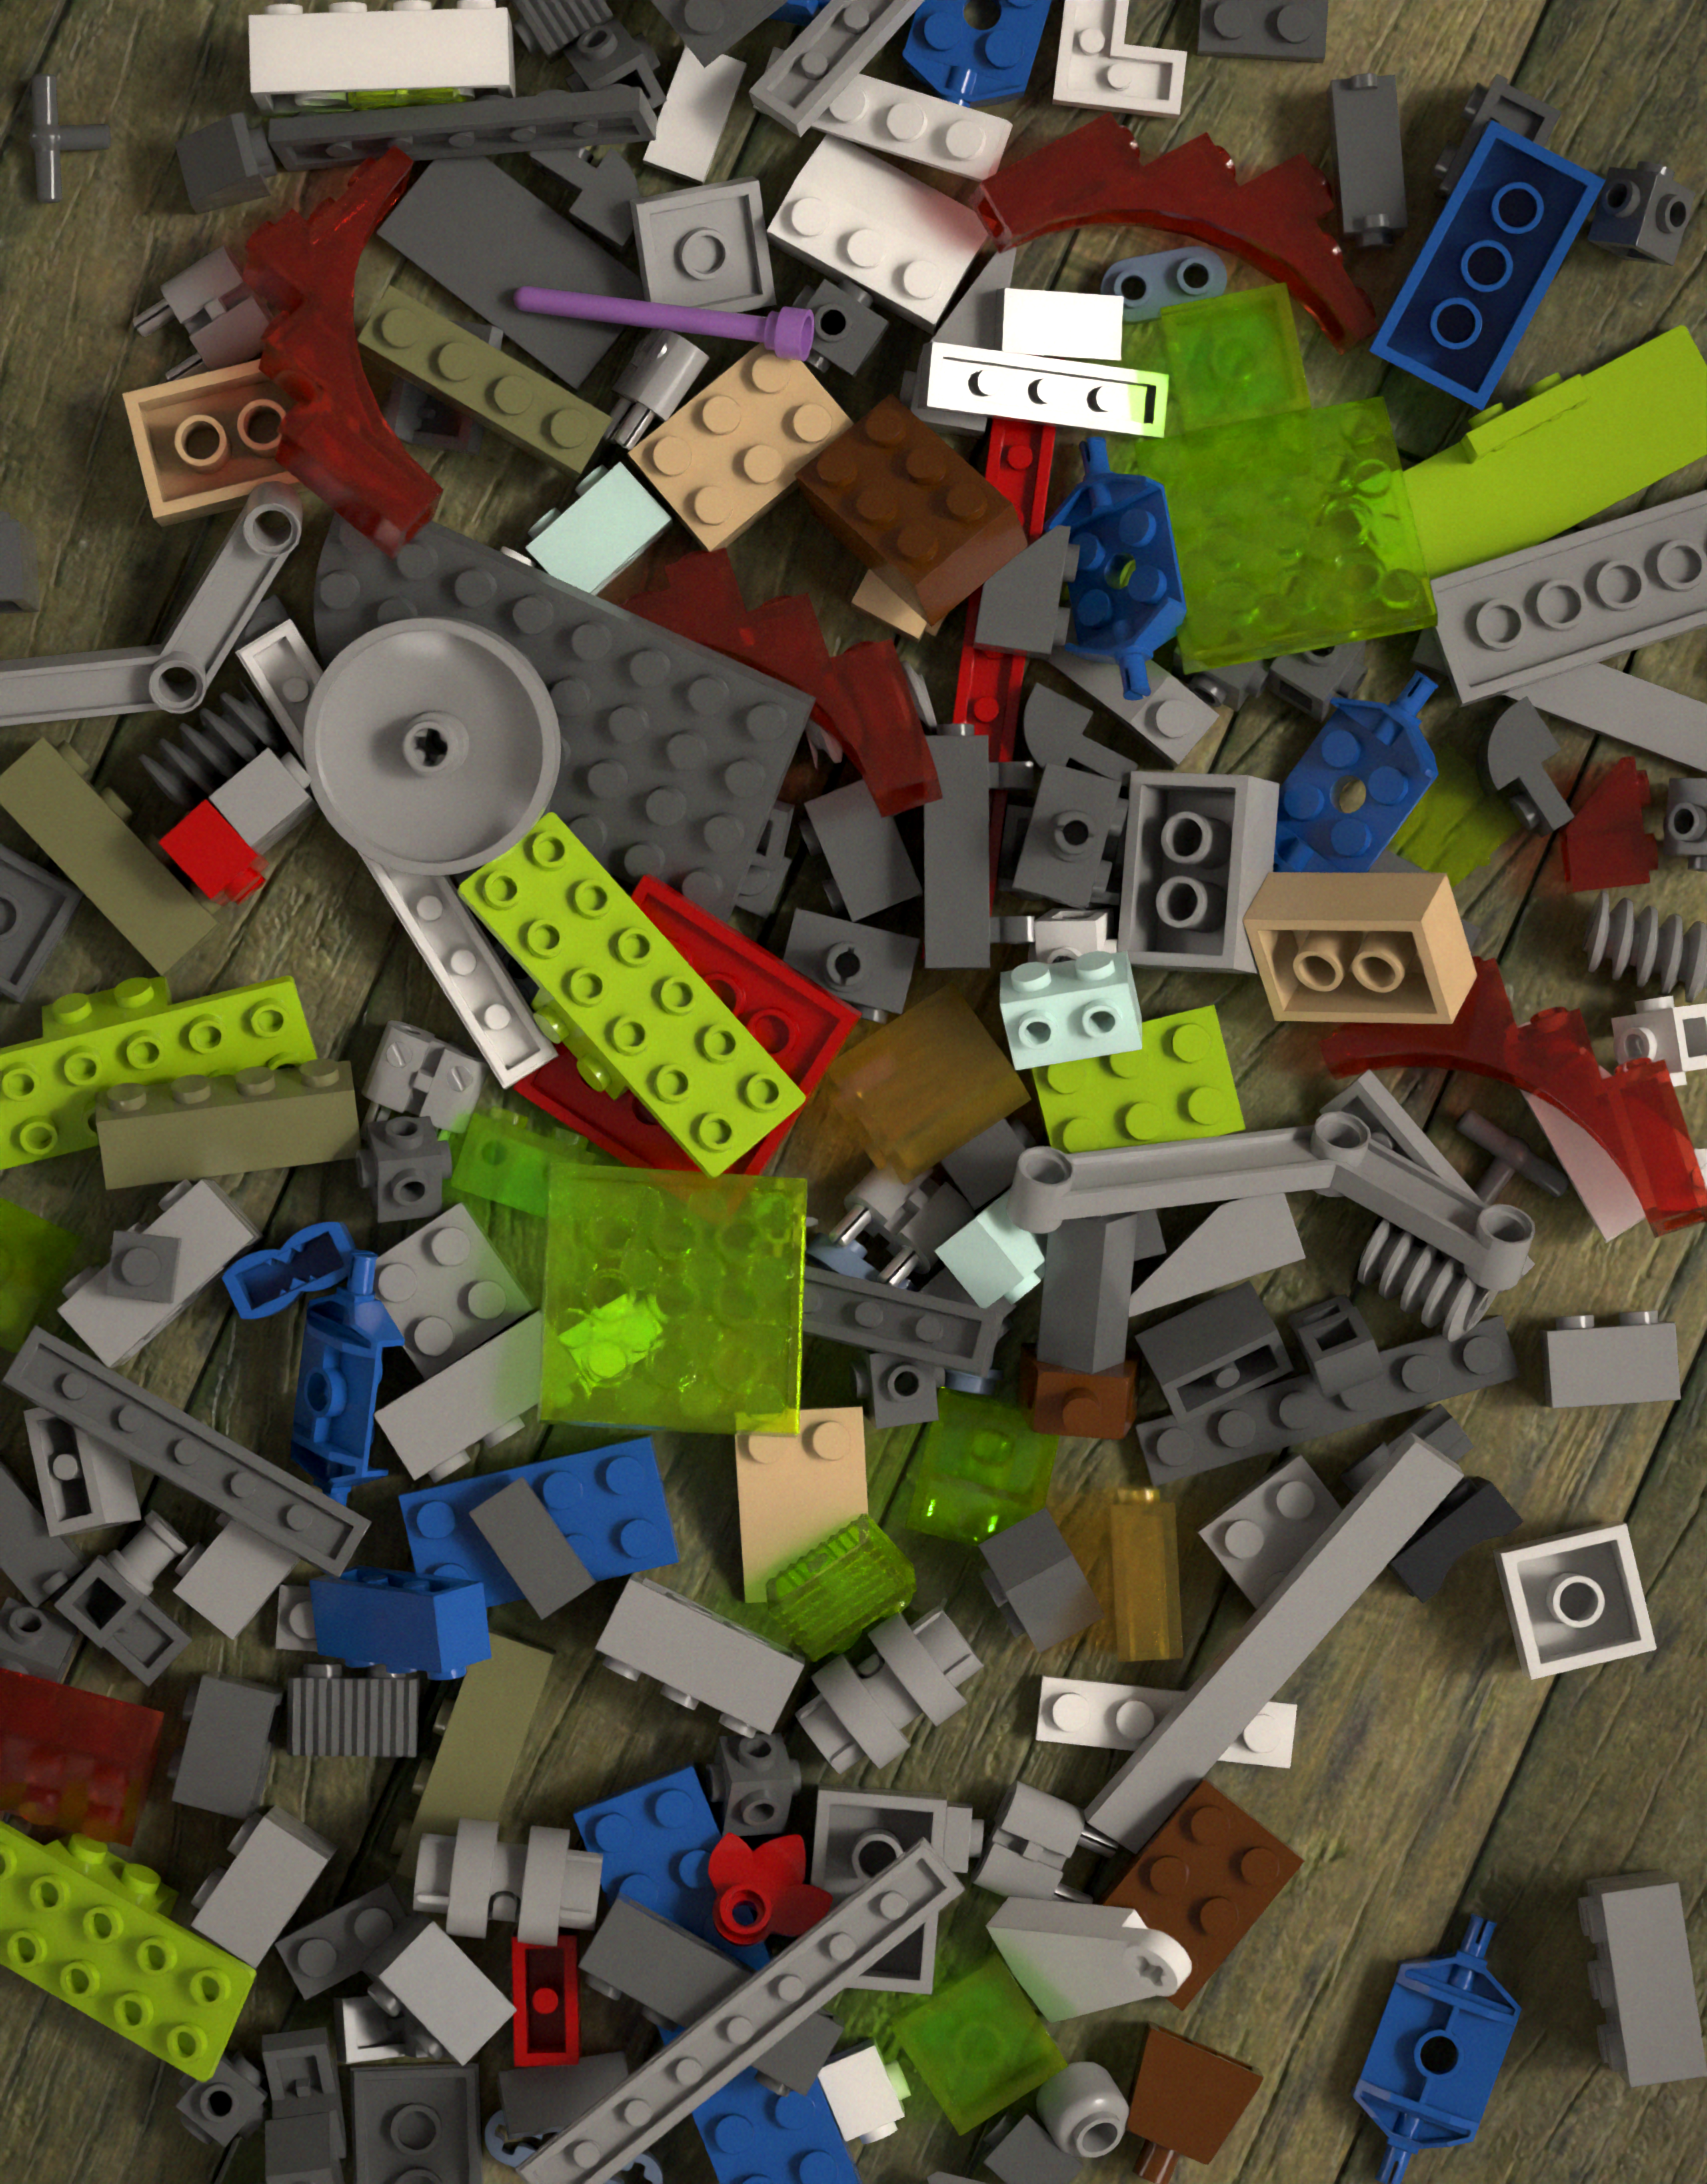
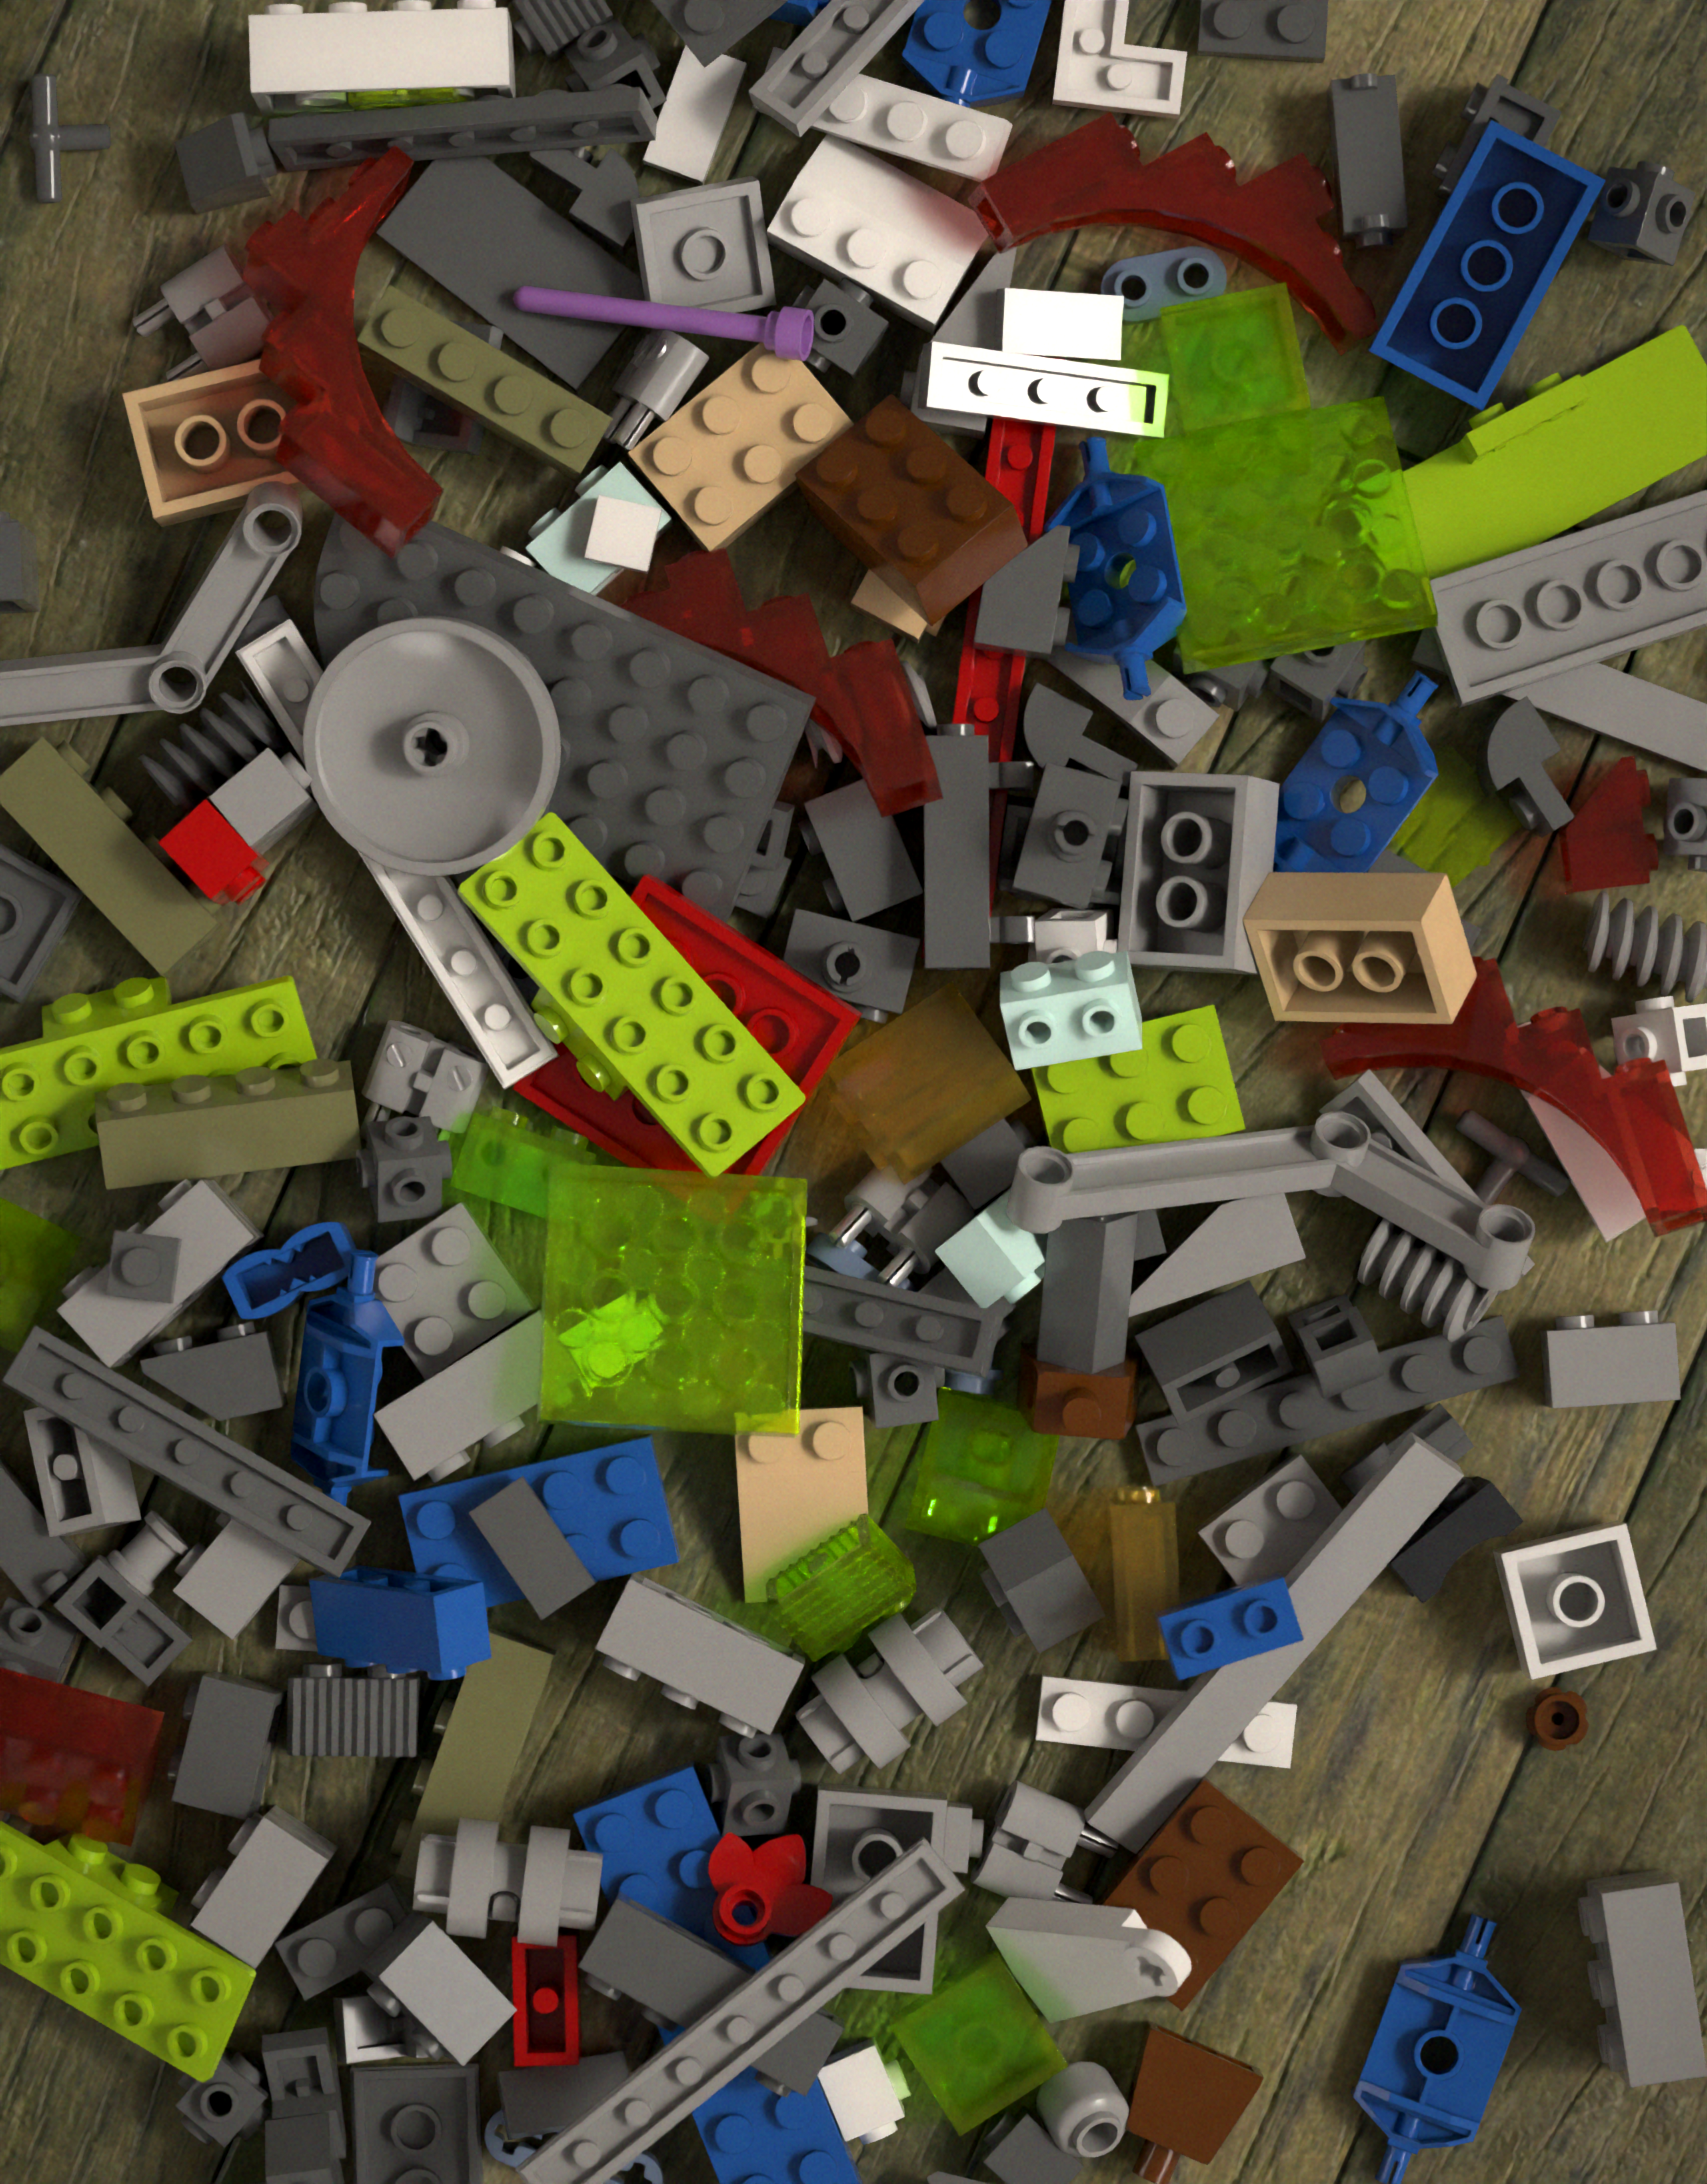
(225, 1377): none -> dark grey slope
(623, 534): none -> white tile
(1228, 1626): none -> blue brick
(1540, 1715): none -> reddish brown plate

